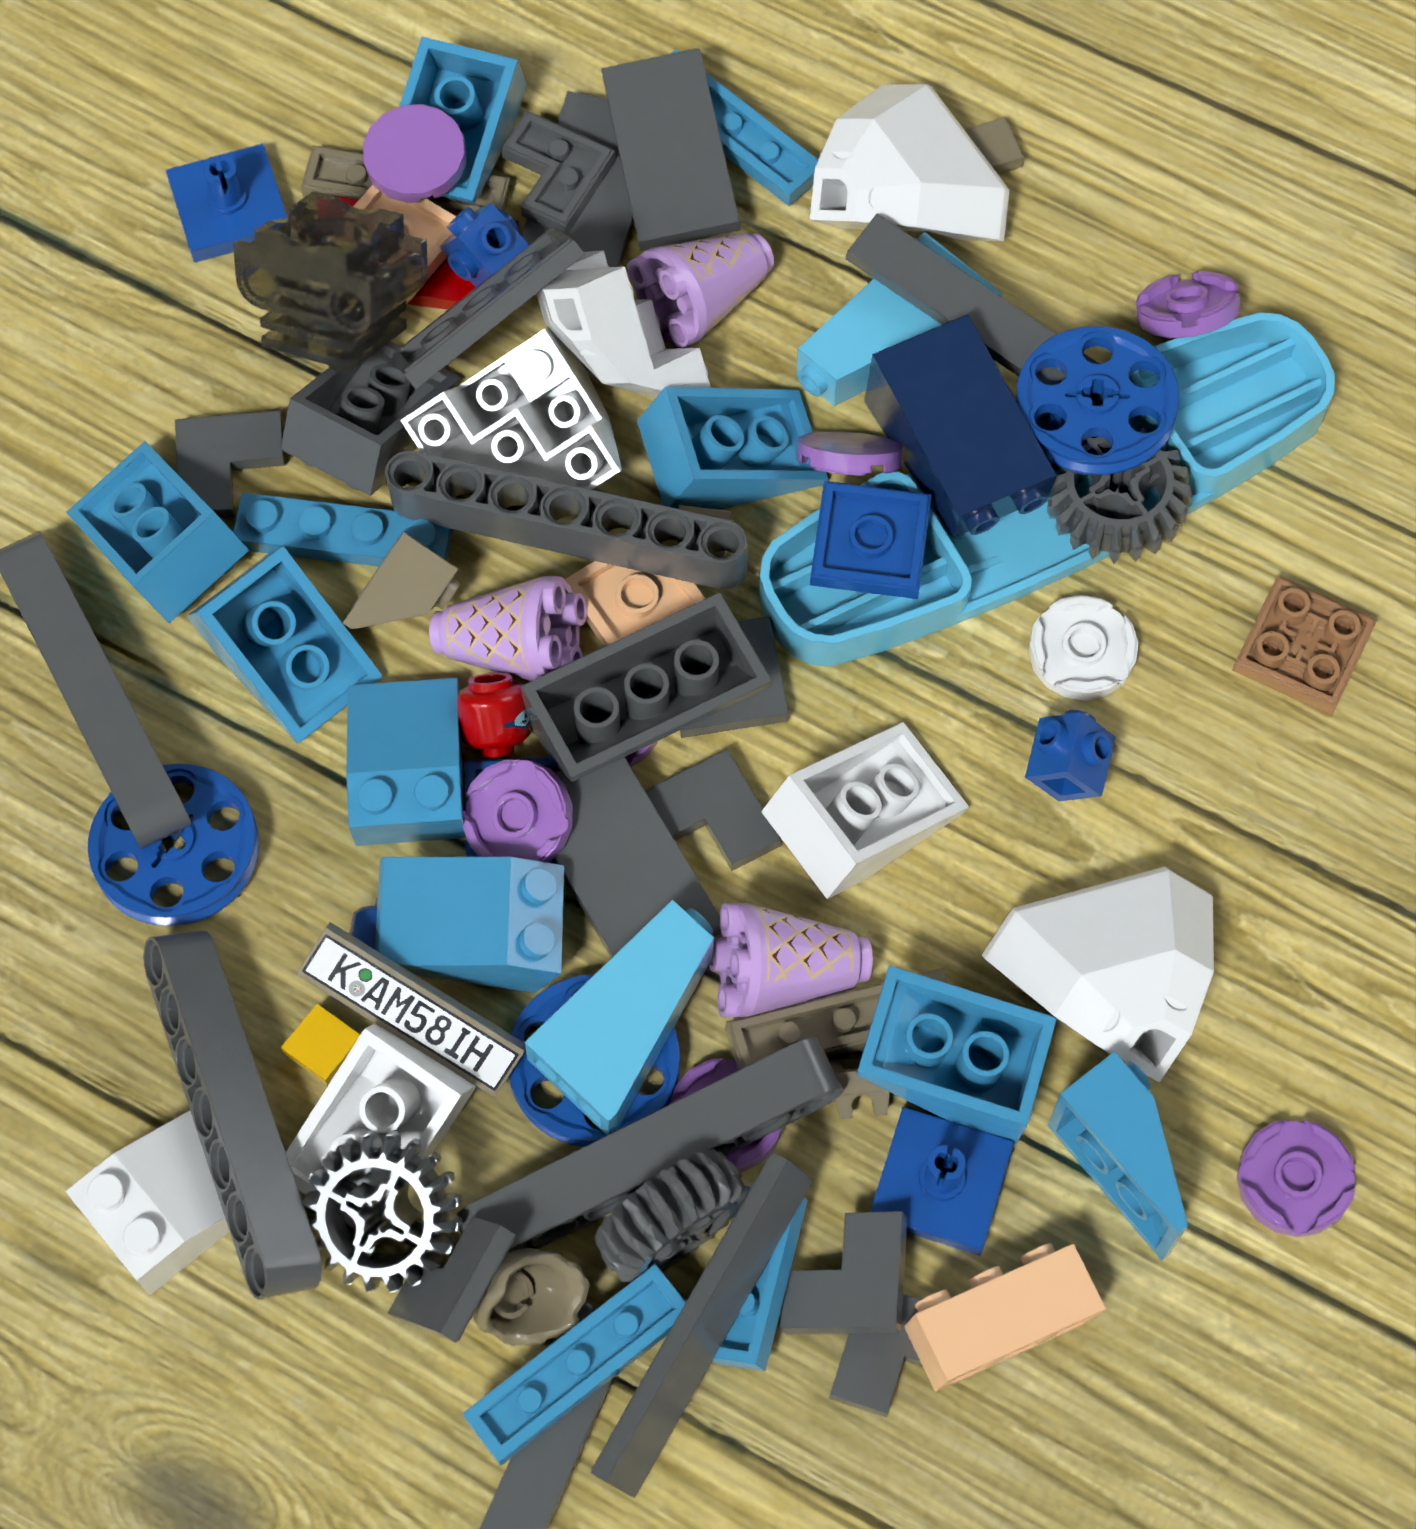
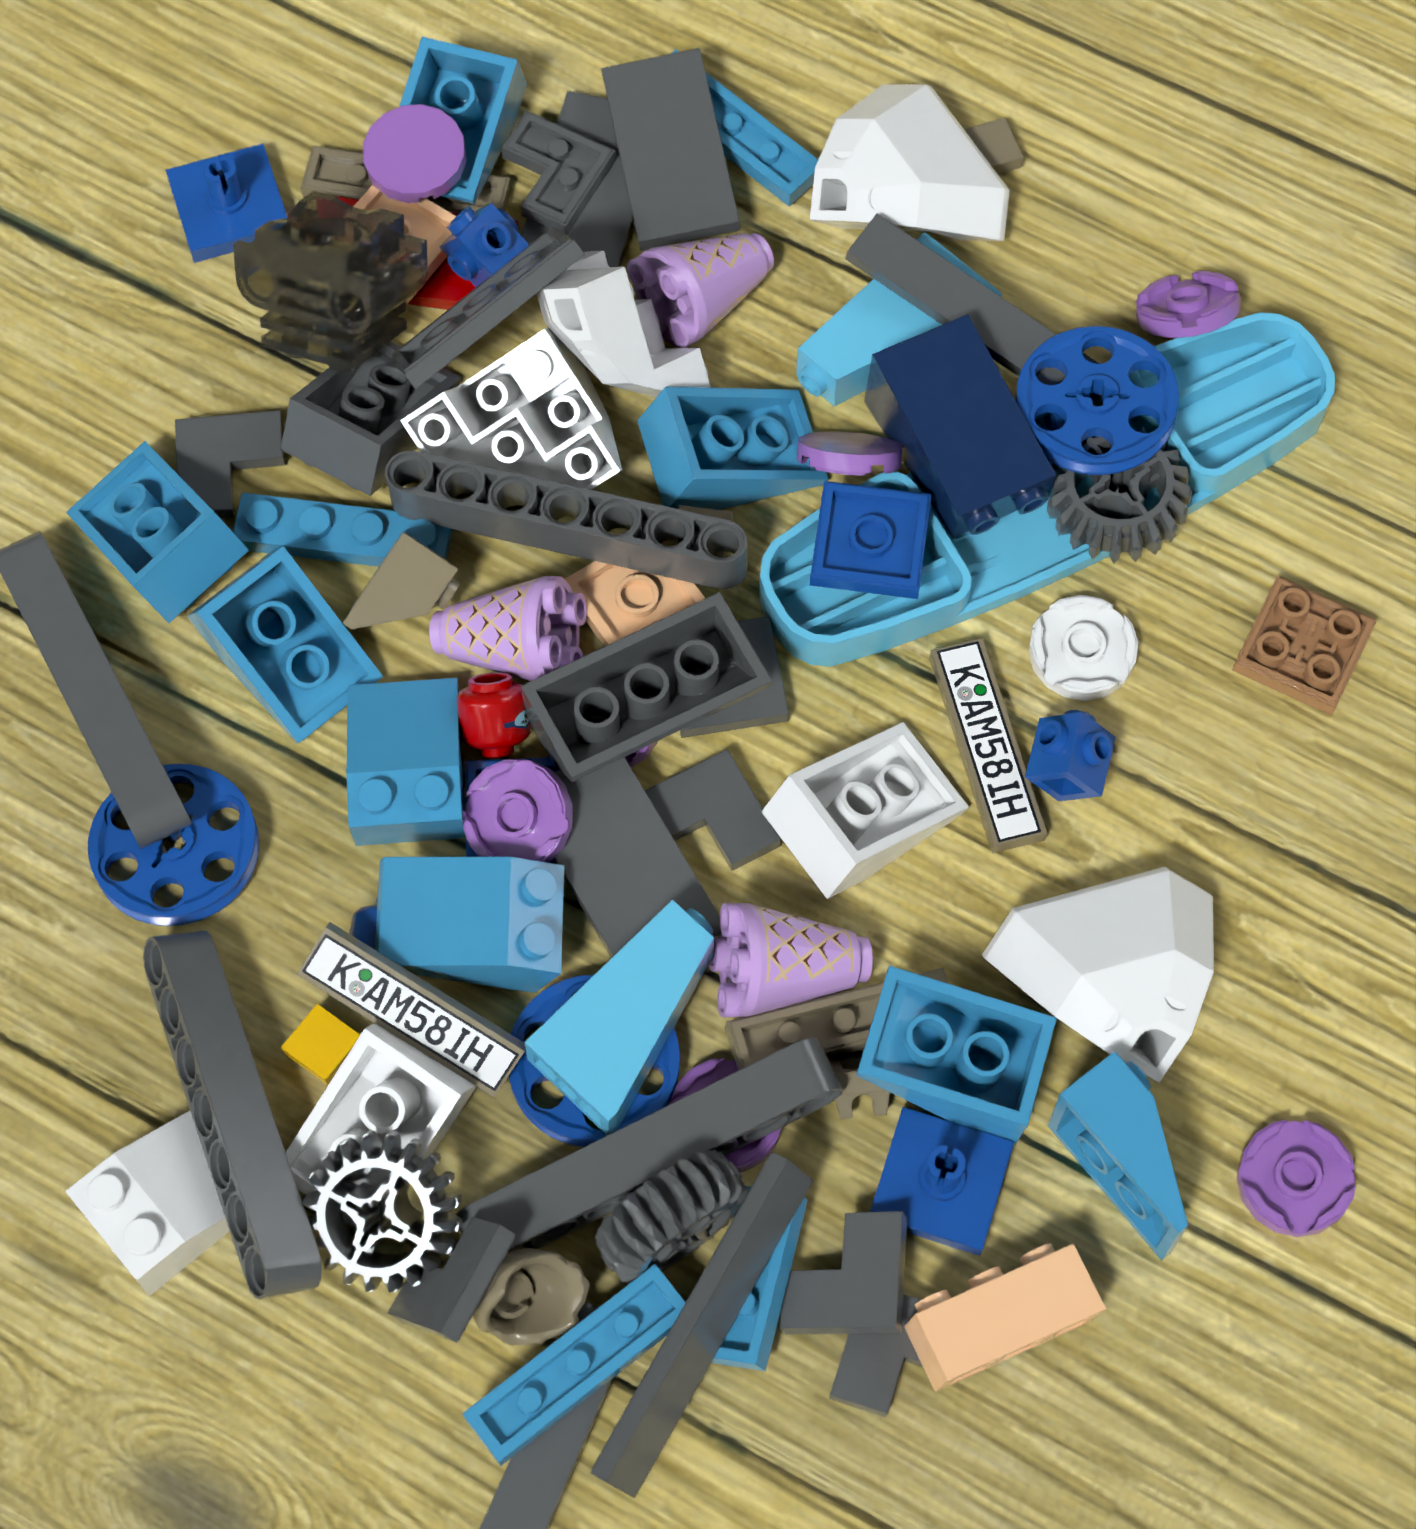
(987, 745): none -> tile

